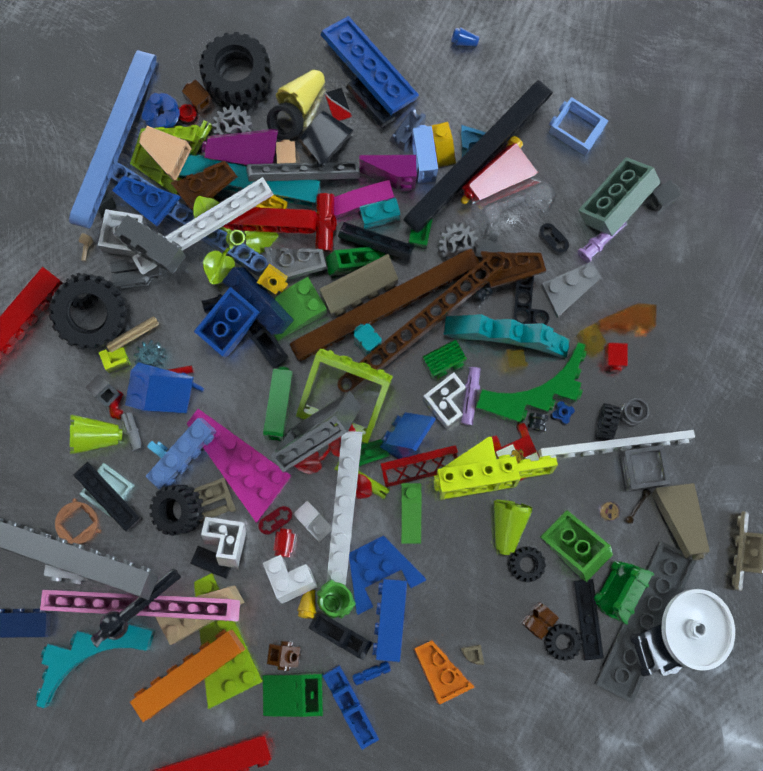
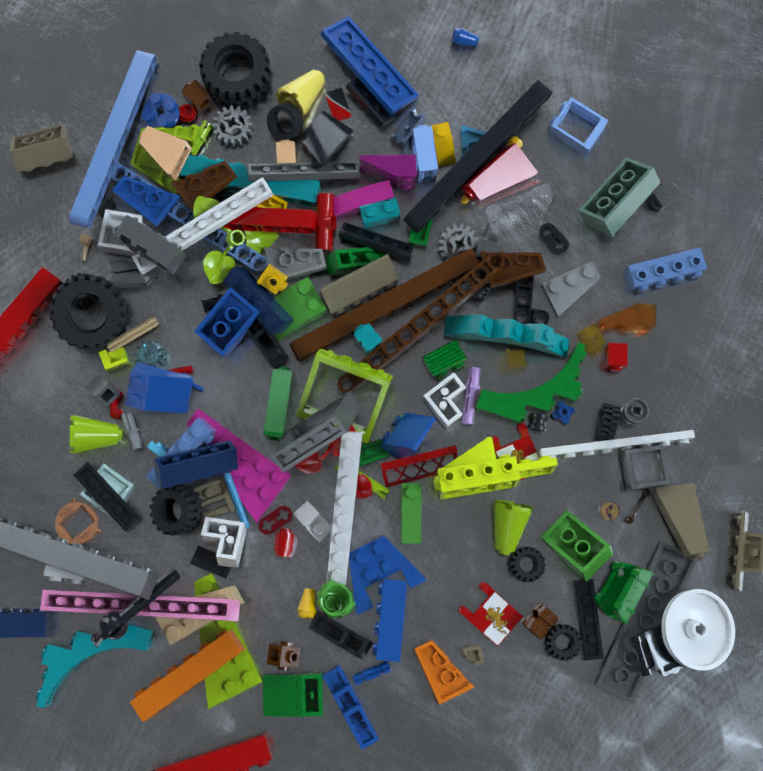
(41, 148): none -> dark tan slope
(196, 464): none -> dark blue brick
(235, 498): none -> dark azure bar
(242, 147): magenta slope -> none
(288, 583): white brick -> none
(494, 616): none -> flag
(595, 245): lavender pin -> none
(665, 269): none -> medium blue brick

